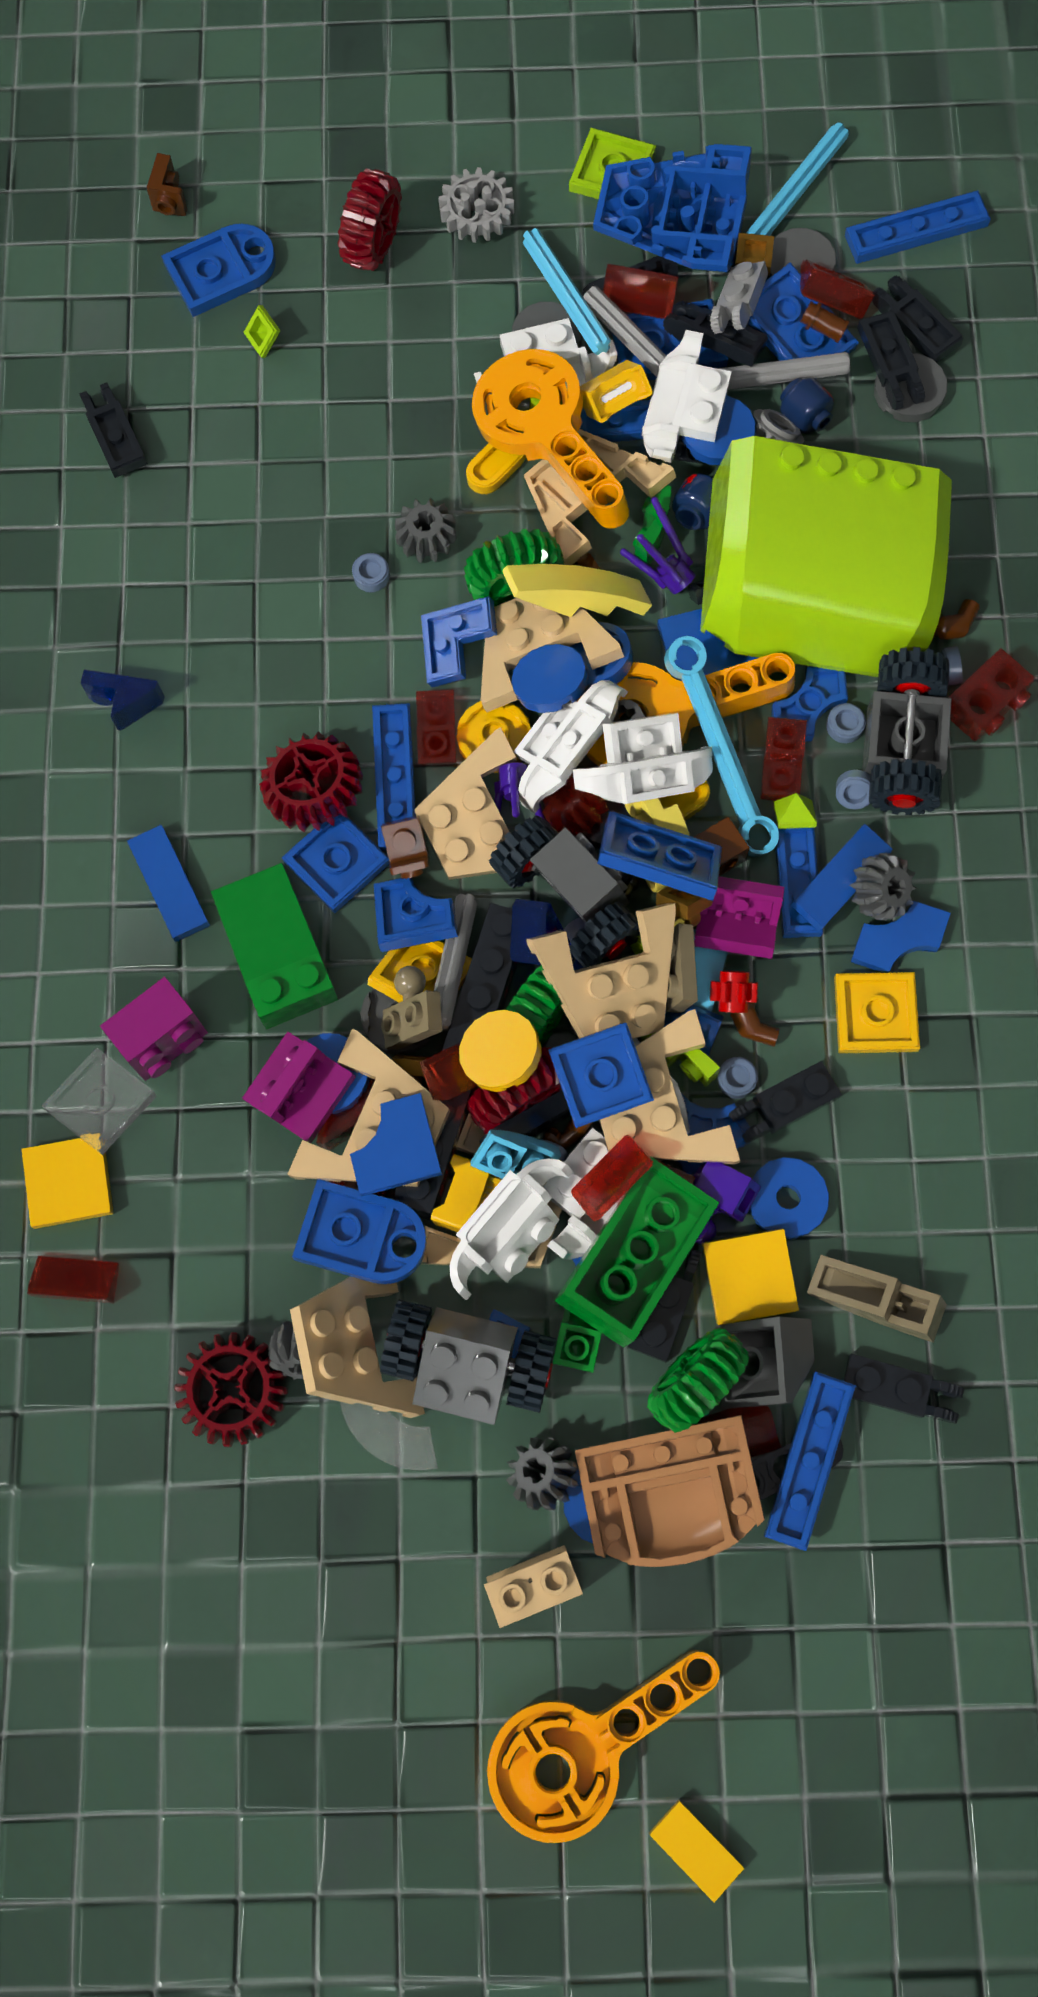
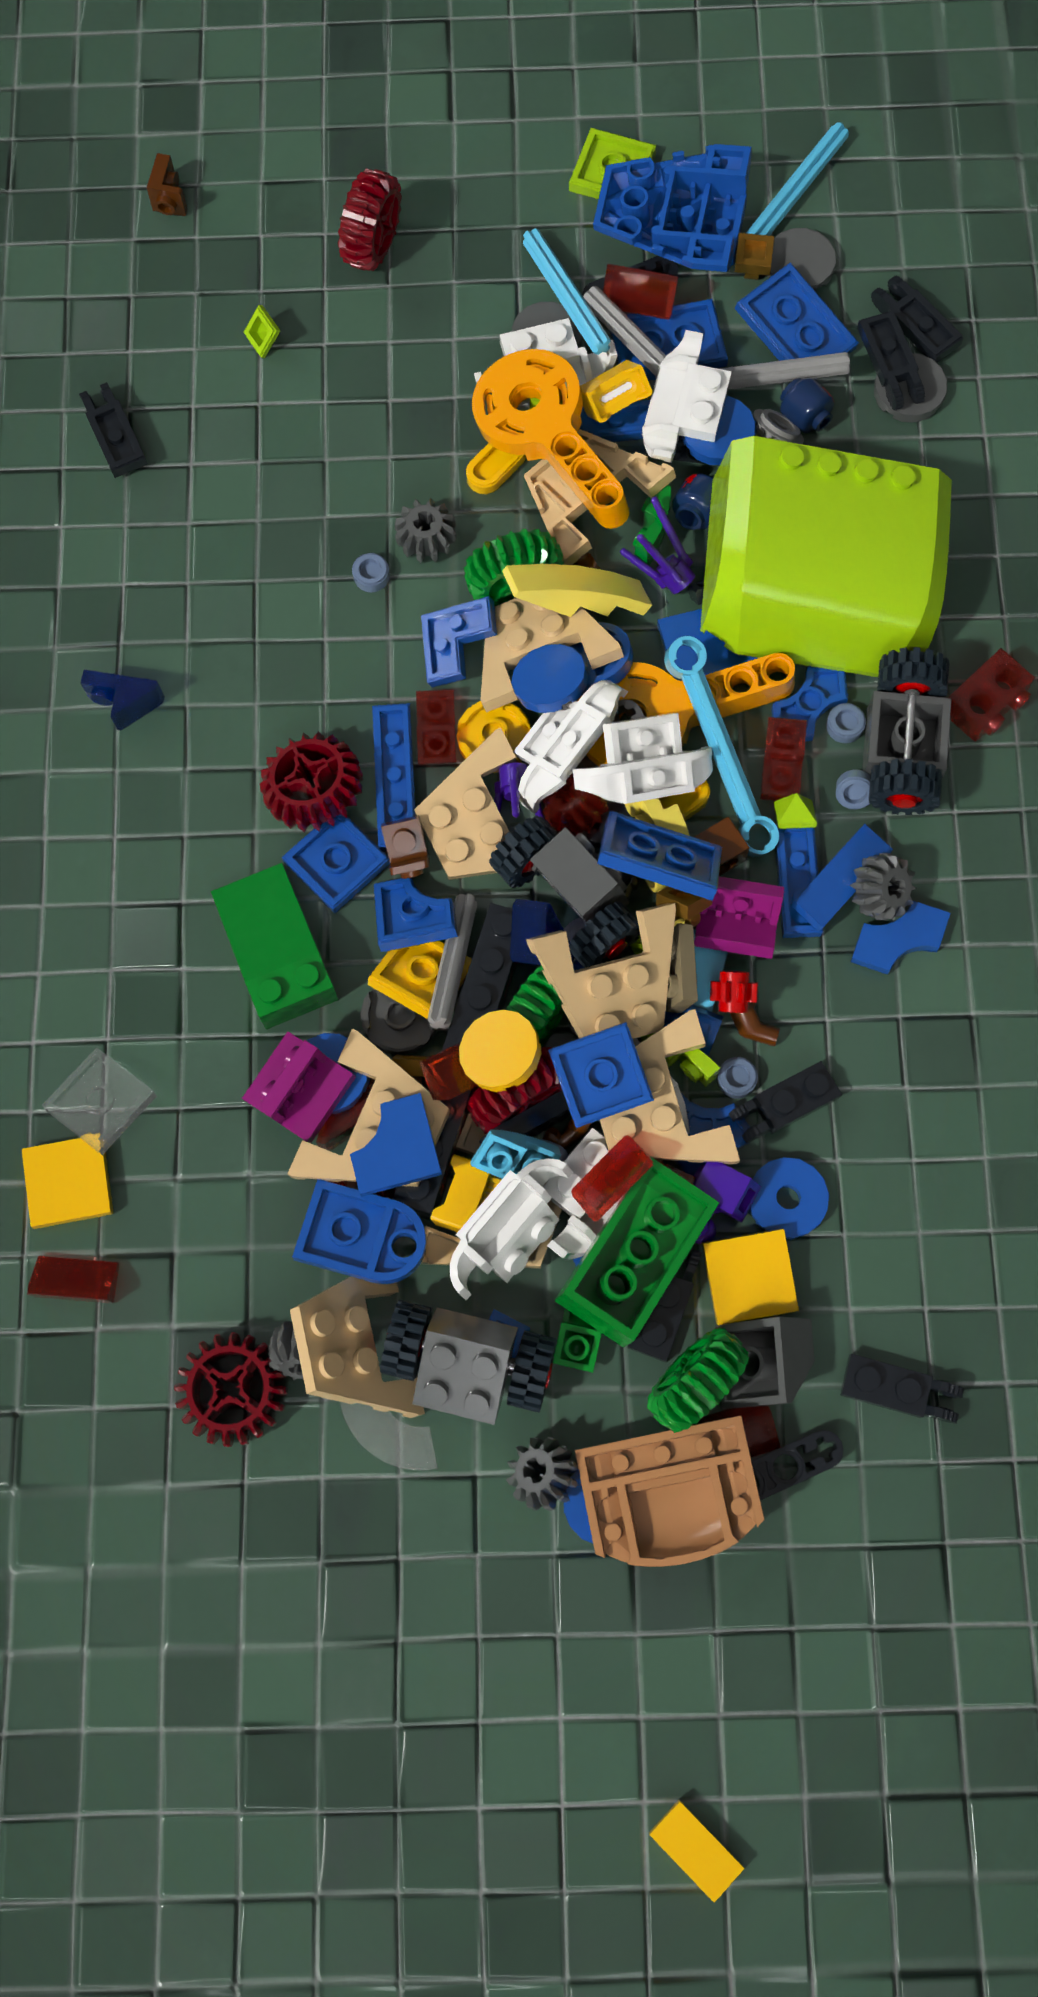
(154, 1030): magenta brick -> none
(168, 883): blue tile -> none
(219, 267): blue tile -> none
(416, 1015): dark tan plate -> none
(495, 198): light grey gear -> none
(532, 1586): tan window -> none
(587, 1746): light orange beam -> none
(739, 296): light grey hinge -> none
(740, 345): black hinge -> none
(809, 1461): blue tile -> none
(824, 321): reddish brown pin -> none
(834, 289): clear red slope -> none
(876, 1012): yellow tile -> none
(877, 1298): dark tan slope -> none
(917, 227): blue tile -> none
(955, 667): sand blue tile -> none
(959, 624): reddish brown arm -> none

